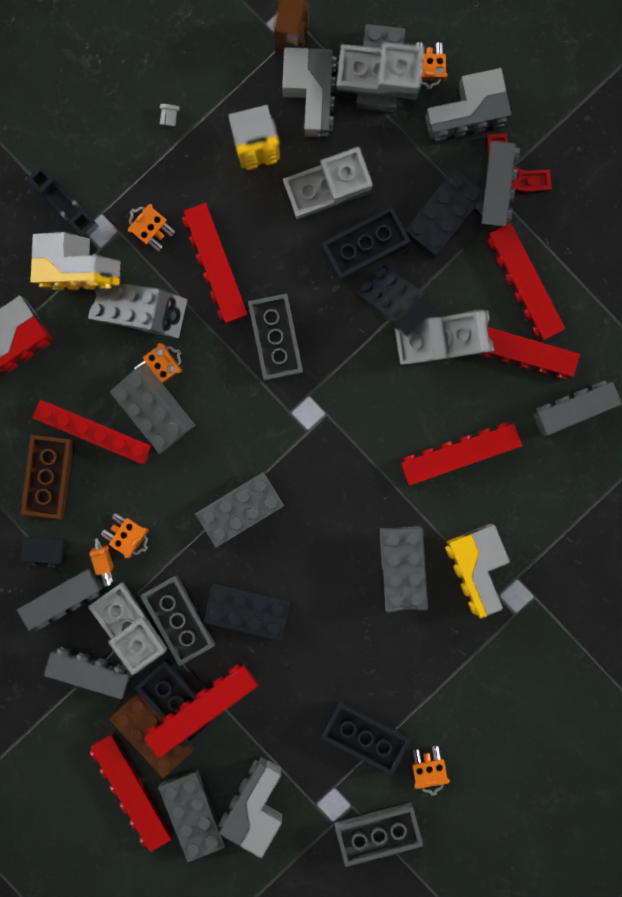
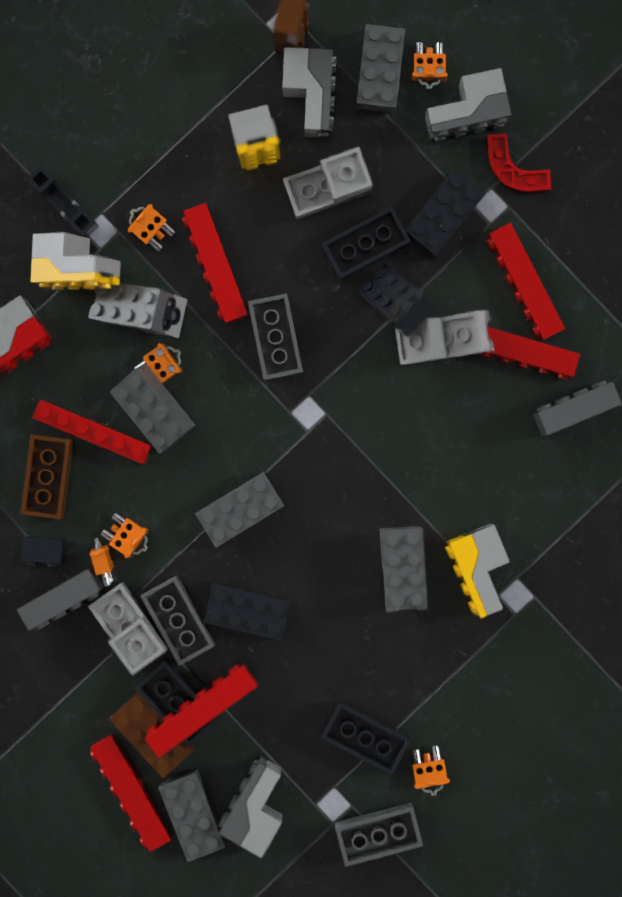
(88, 672): dark grey brick -> none
(168, 114): light grey bush -> none
(382, 72): light grey piece -> none
(460, 454): red brick -> none
(499, 183): dark grey brick -> none

